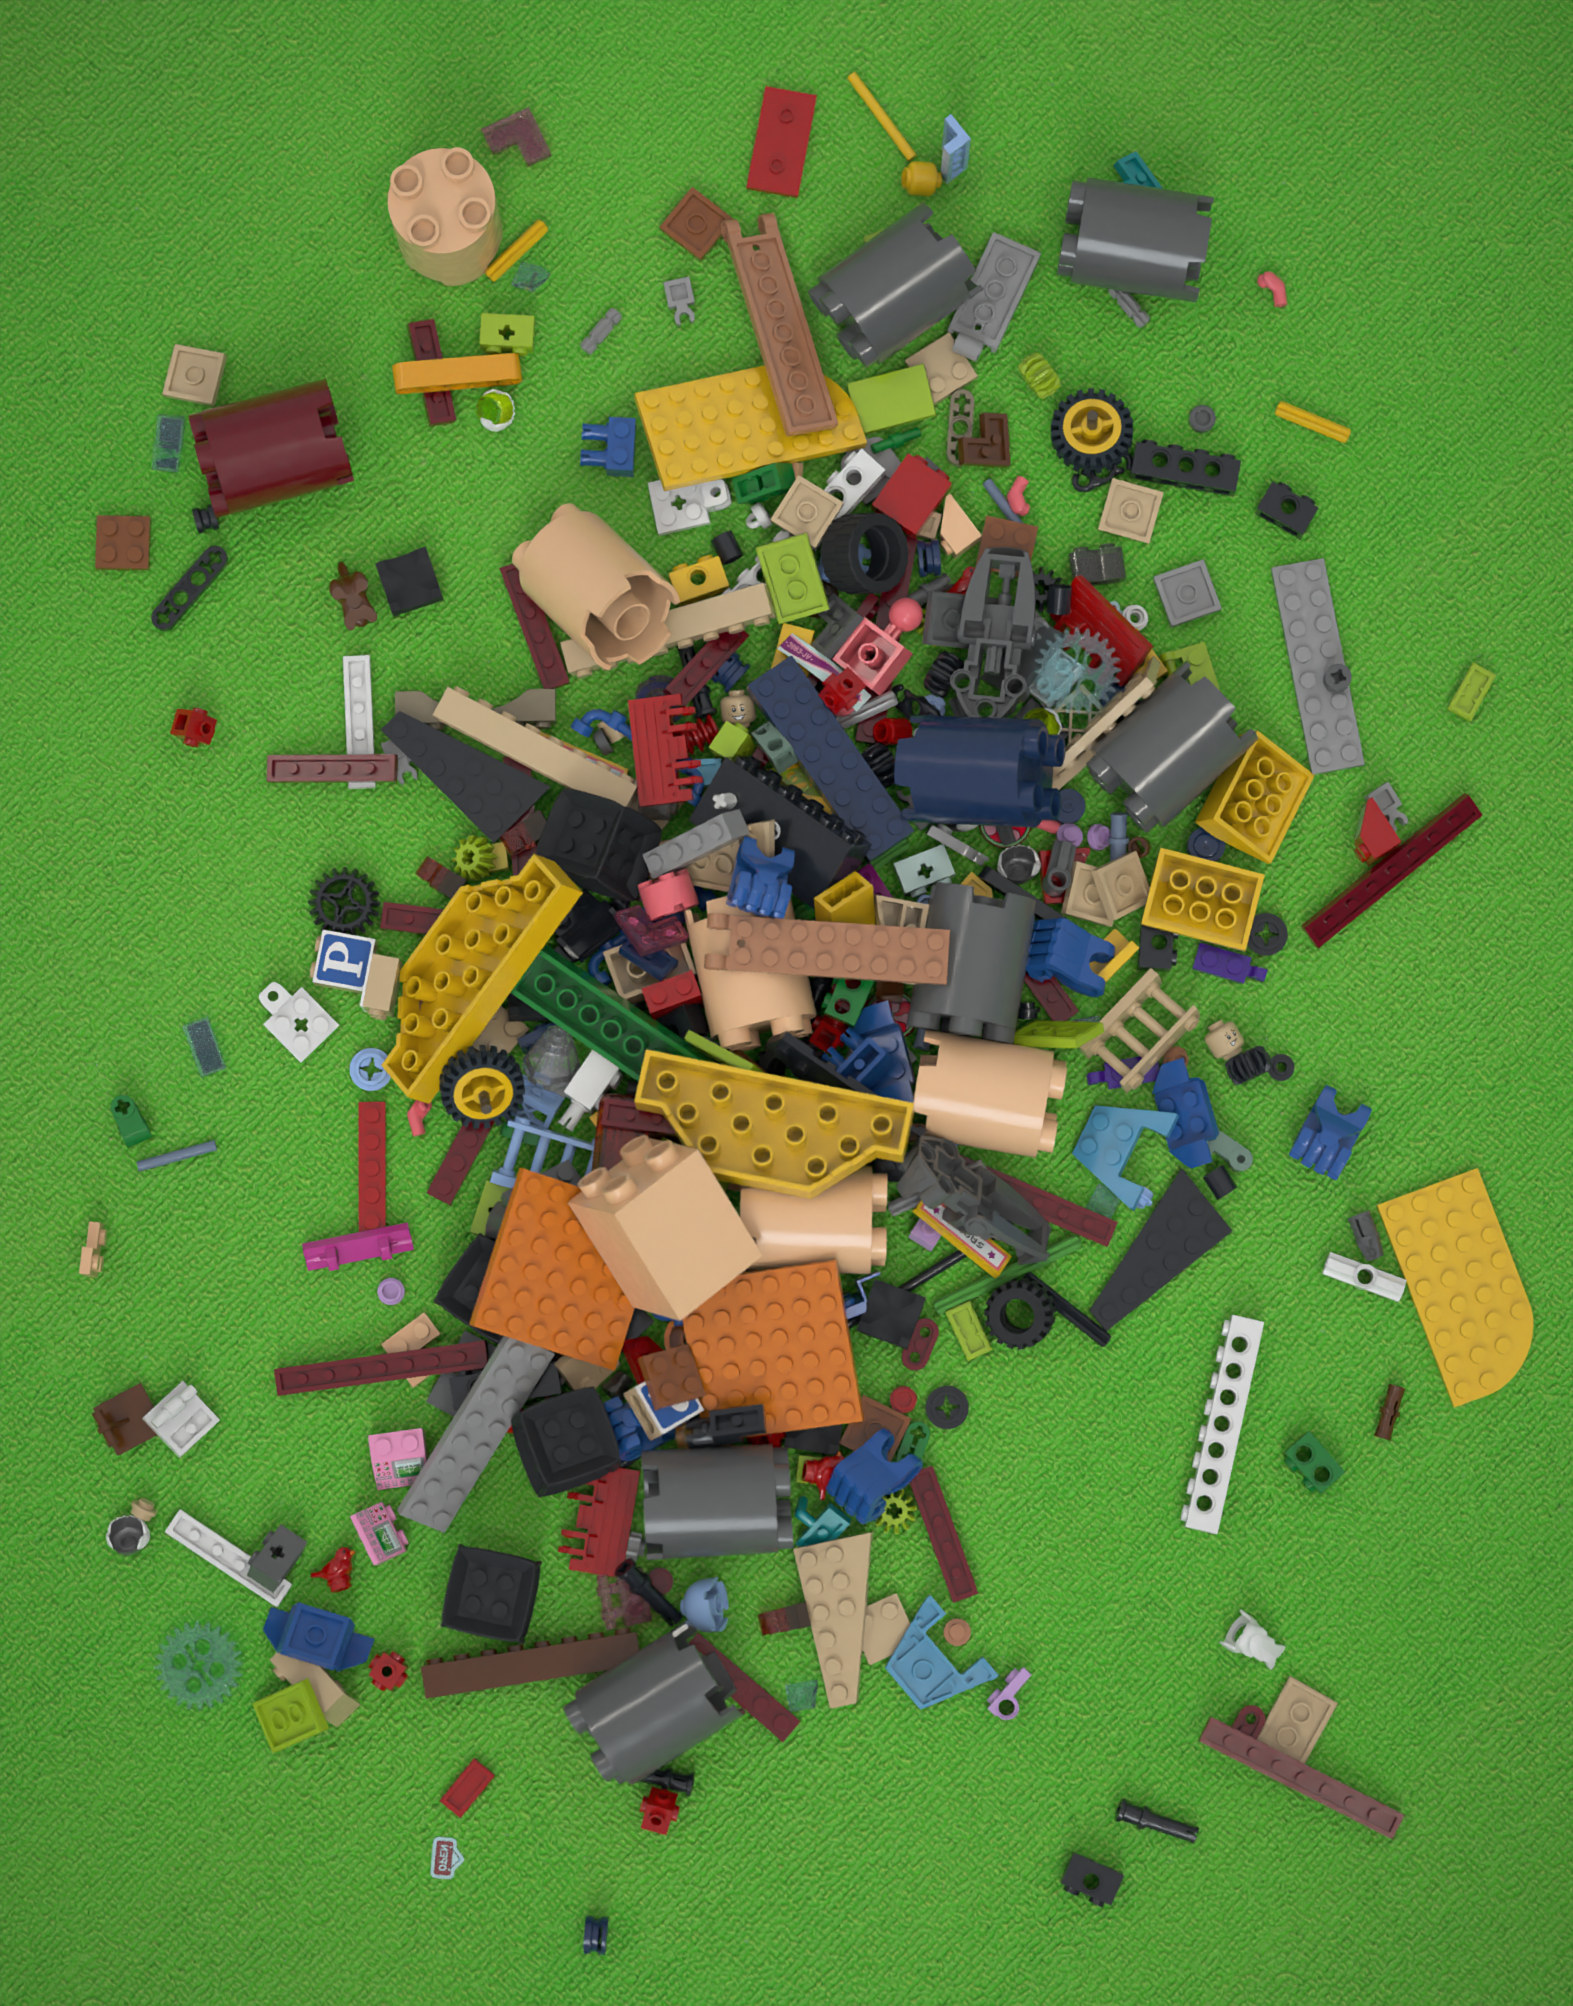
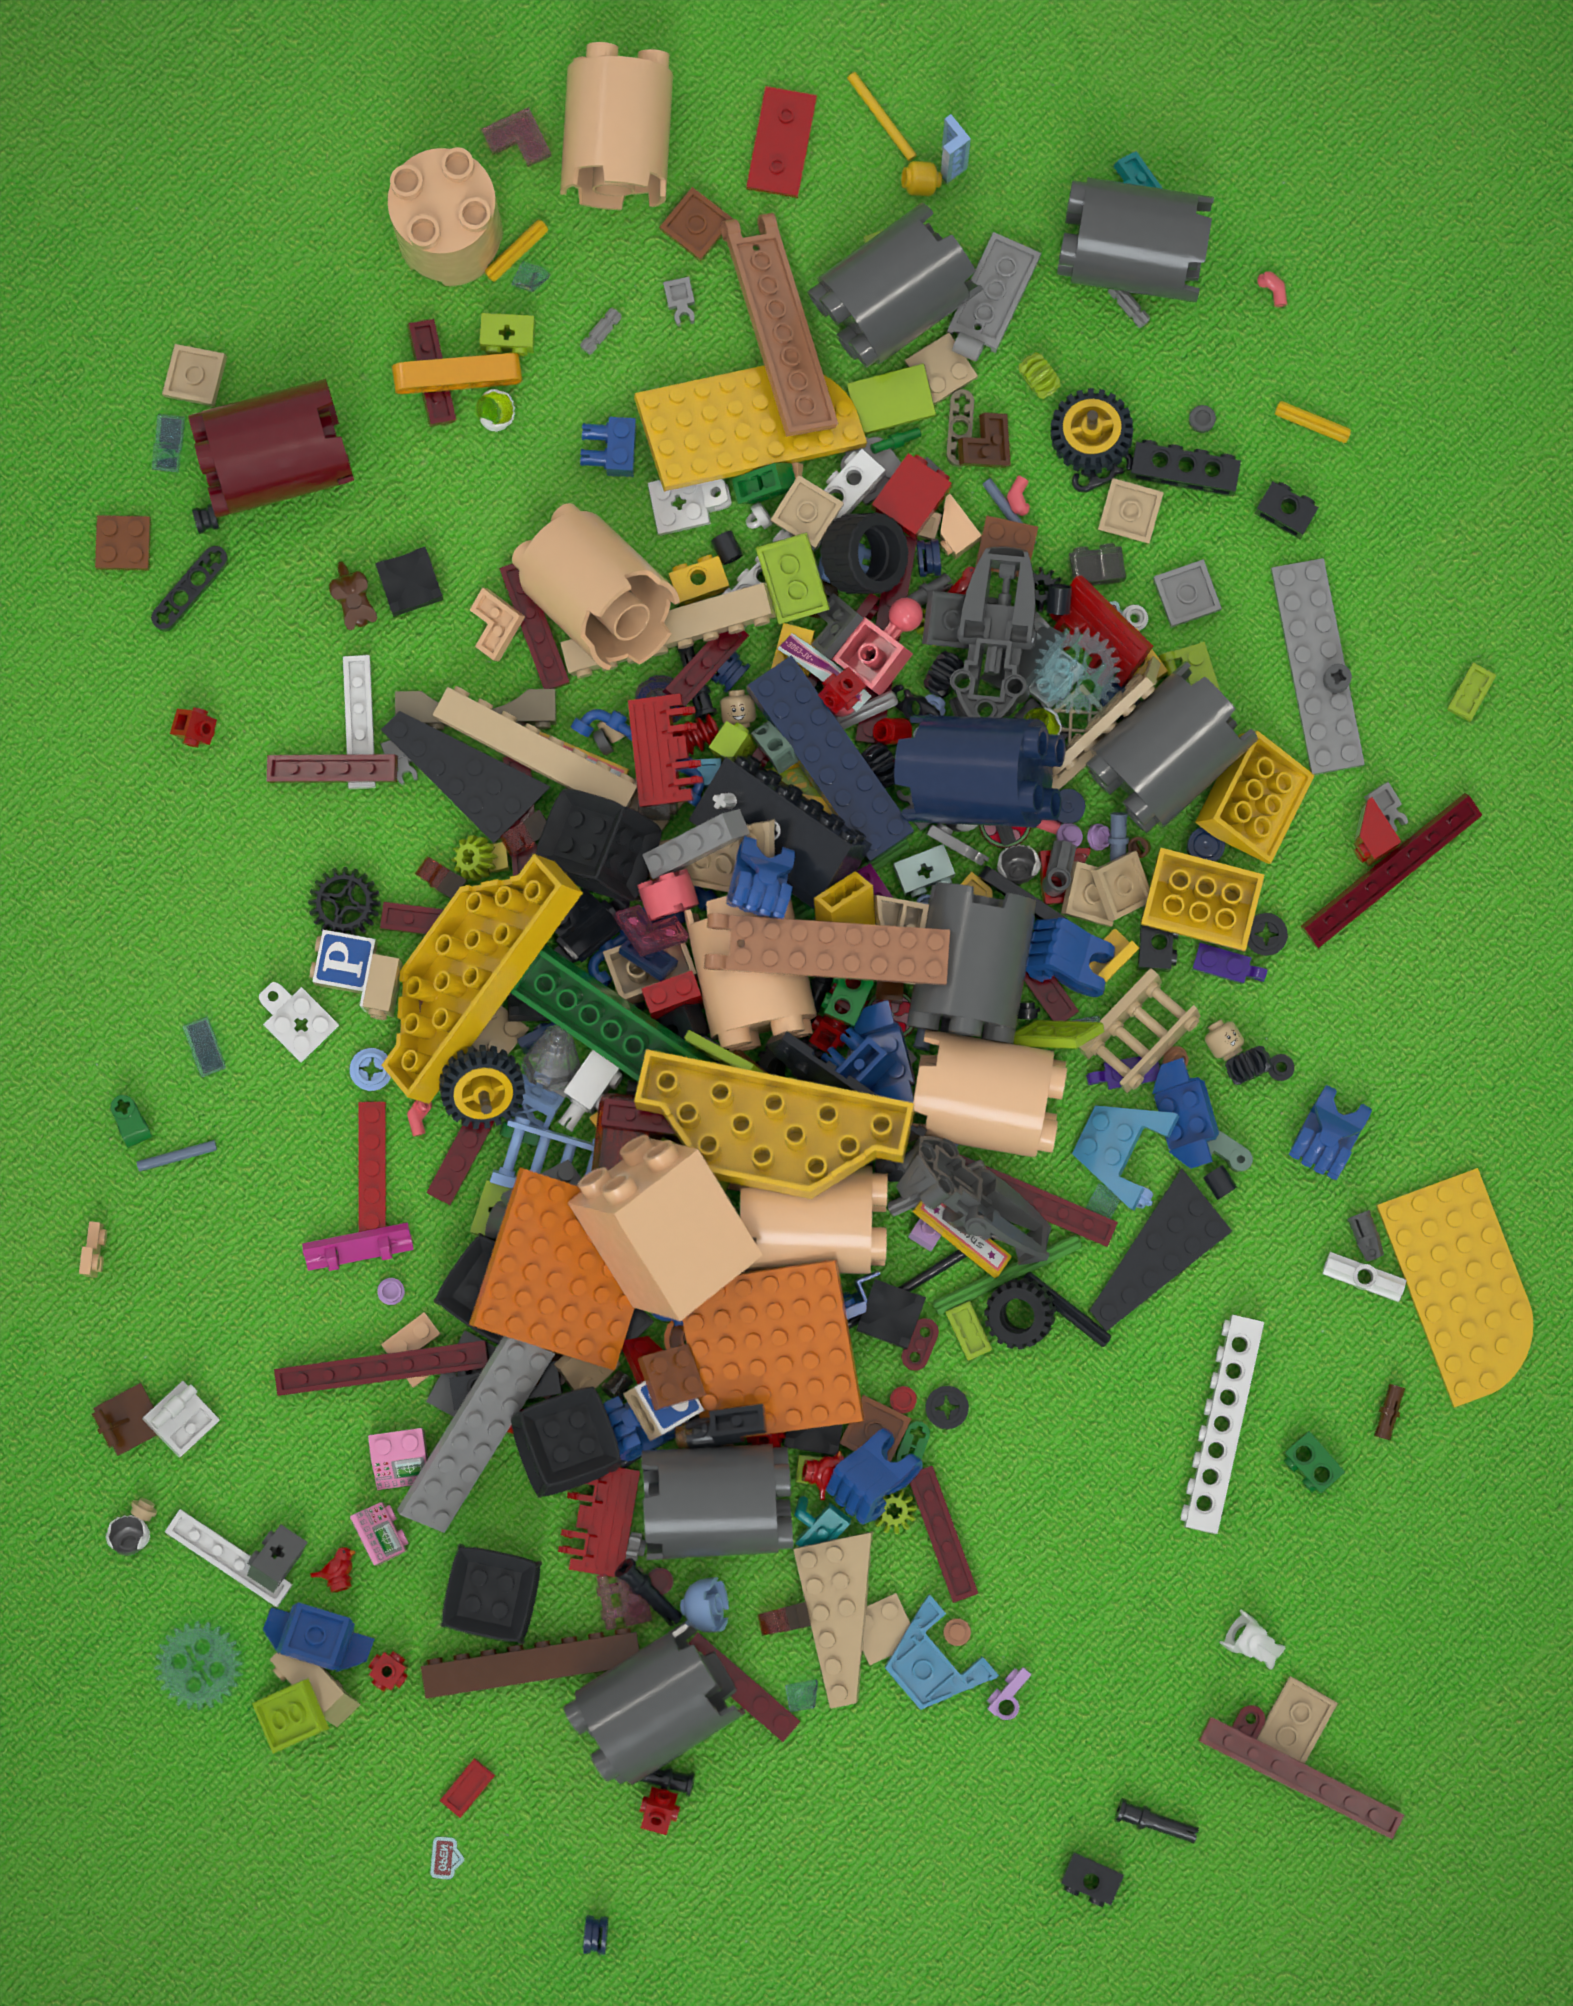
(501, 620): none -> light nougat plate
(617, 126): none -> light nougat brick

